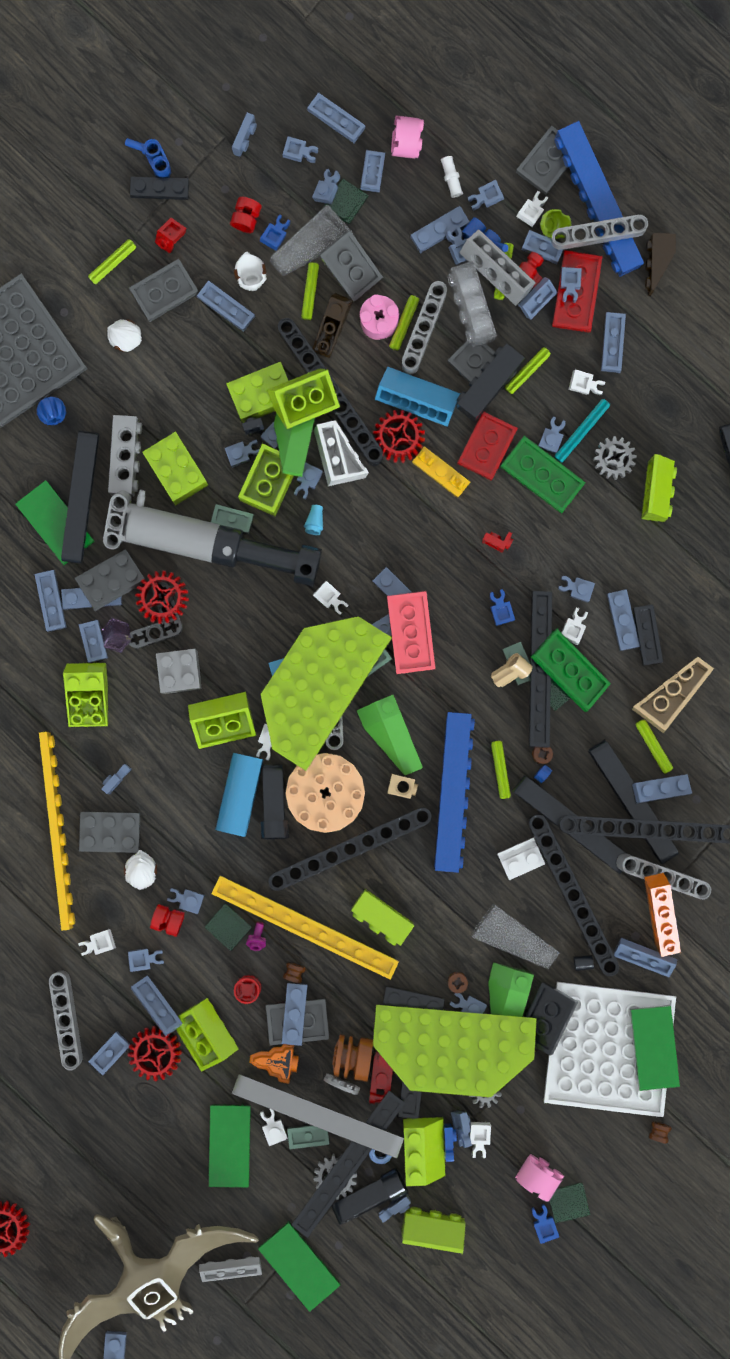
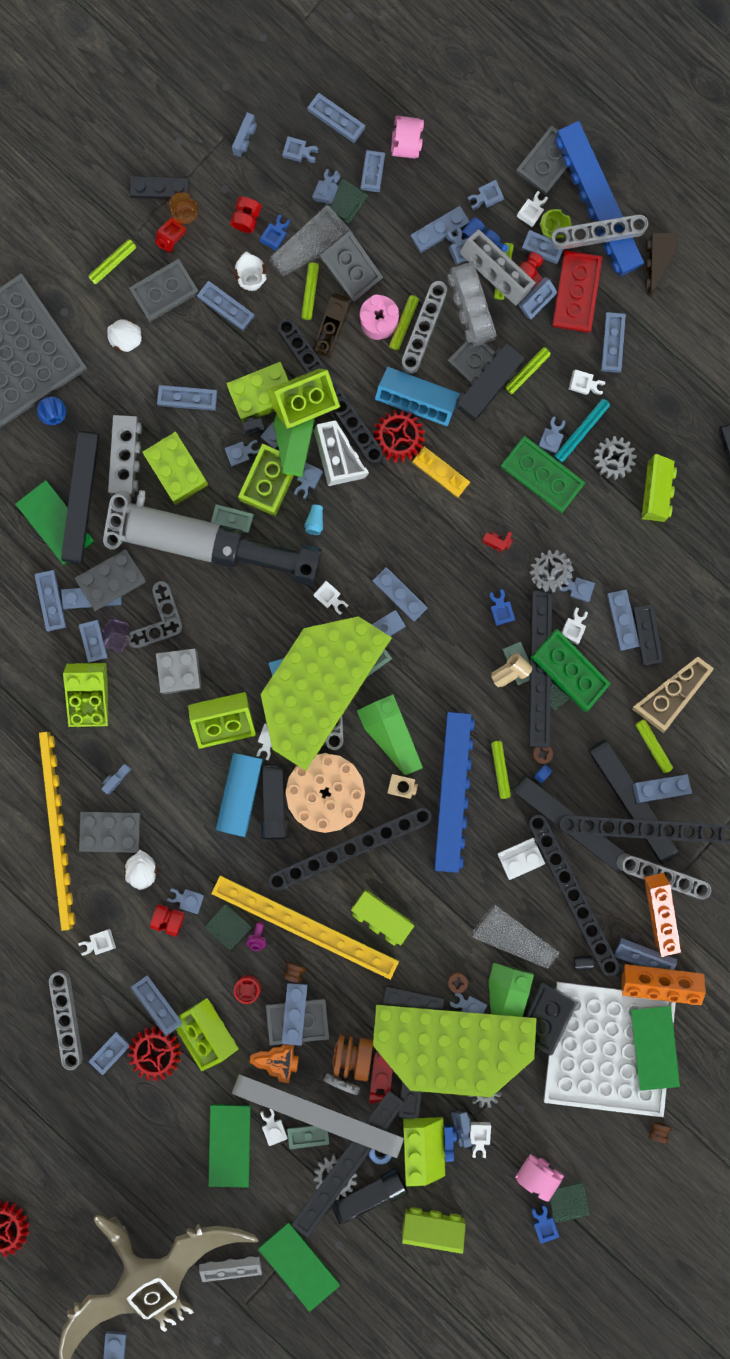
(141, 959): sand blue plate -> none
(154, 601): red gear -> none
(156, 159): blue beam -> none
(183, 208): none -> clear orange hair
(187, 398): none -> sand blue plate
(399, 1205): sand blue plate -> none
(411, 632): coral plate -> none
(451, 176): white pin -> none
(487, 446): red tile -> none
(543, 569): none -> light grey gear
(570, 281): sand blue plate -> none
(663, 984): none -> orange brick

